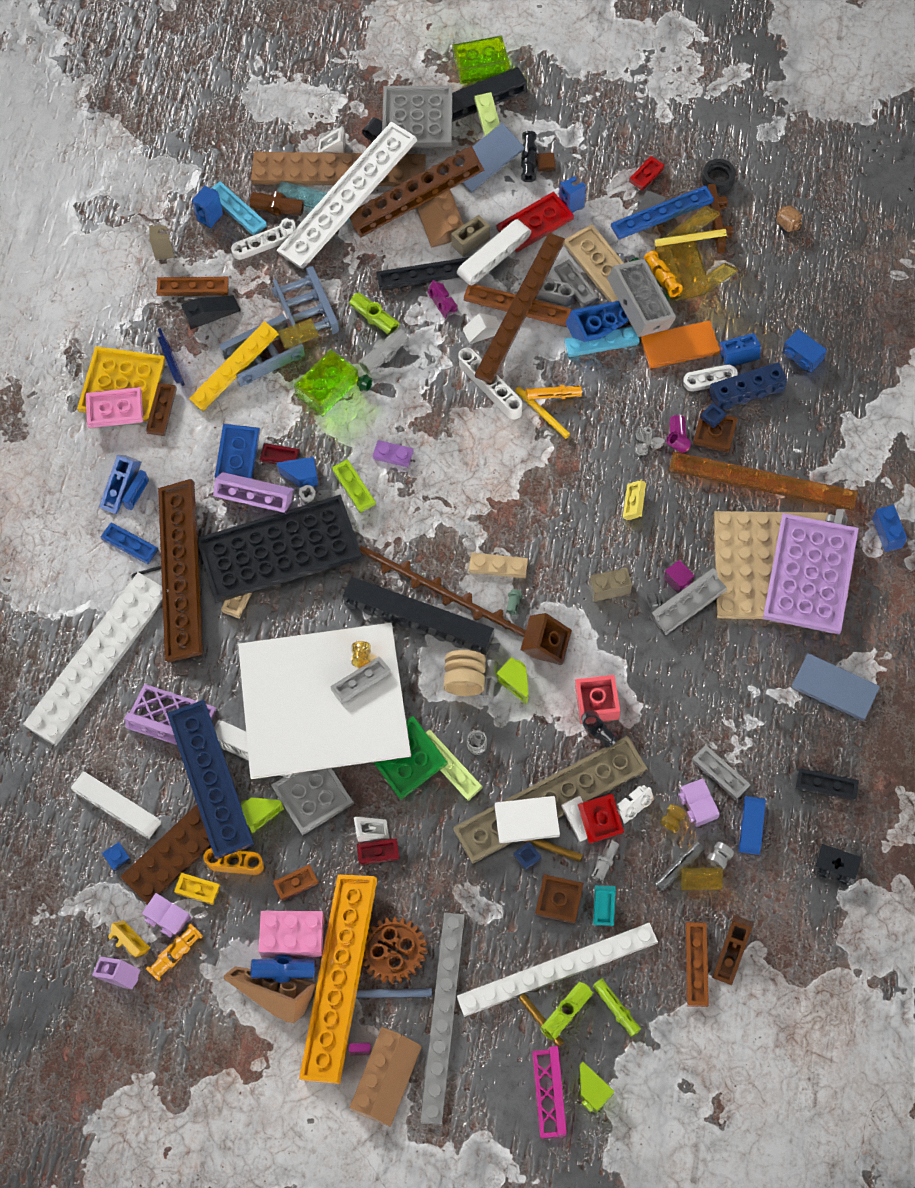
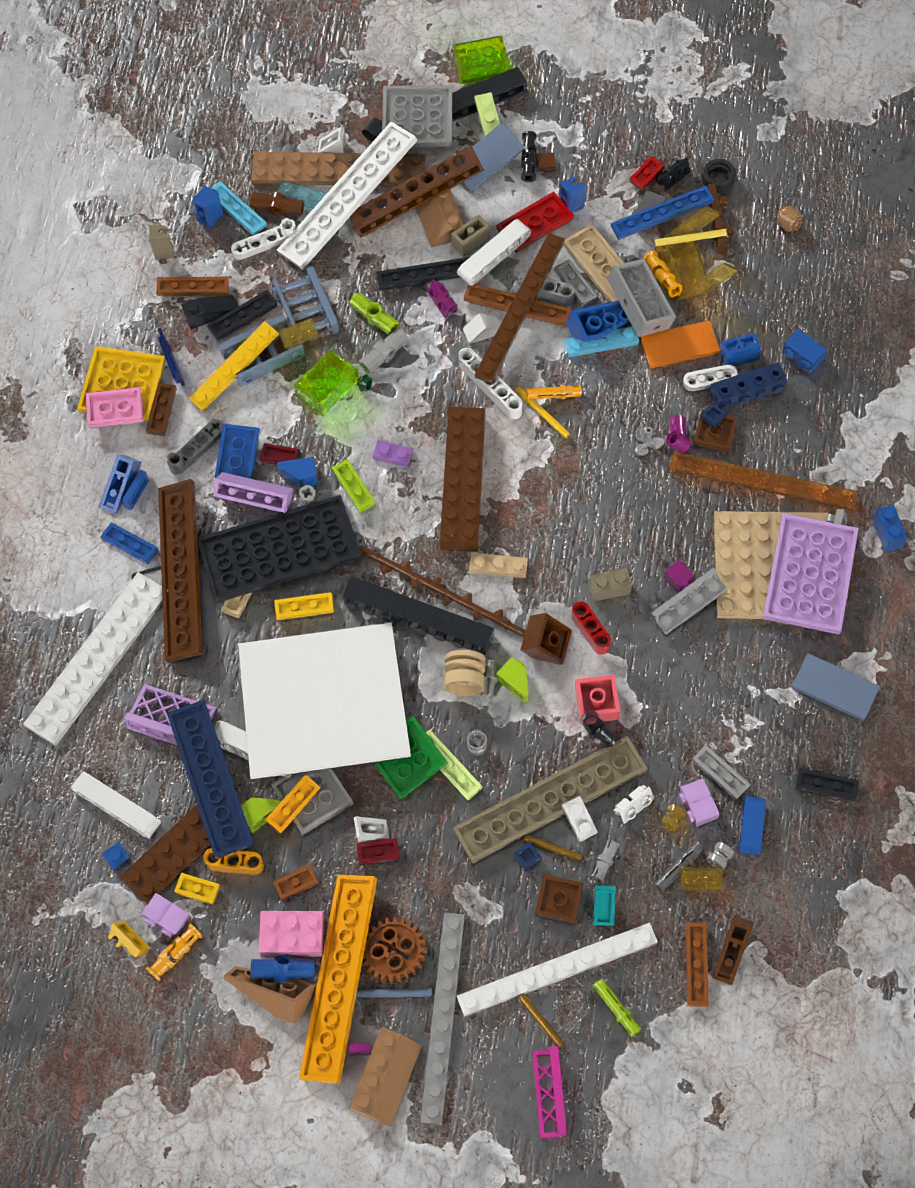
(116, 972): lavender slope -> none
(193, 444): none -> dark grey beam
(242, 315): none -> black plate
(292, 803): none -> light orange plate
(304, 606): none -> yellow plate
(360, 653): clear yellow wheel -> none
(360, 680): light grey plate -> none
(463, 479): none -> reddish brown brick
(514, 601): sand green pin -> none
(527, 819): white tile -> none
(559, 1020): lime piece -> none
(590, 619): none -> red beam
(593, 1089): lime slope -> none
(600, 818): red plate -> none
(634, 500): light yellow plate -> none
(675, 173): none -> black hinge
(847, 864): black brick -> none

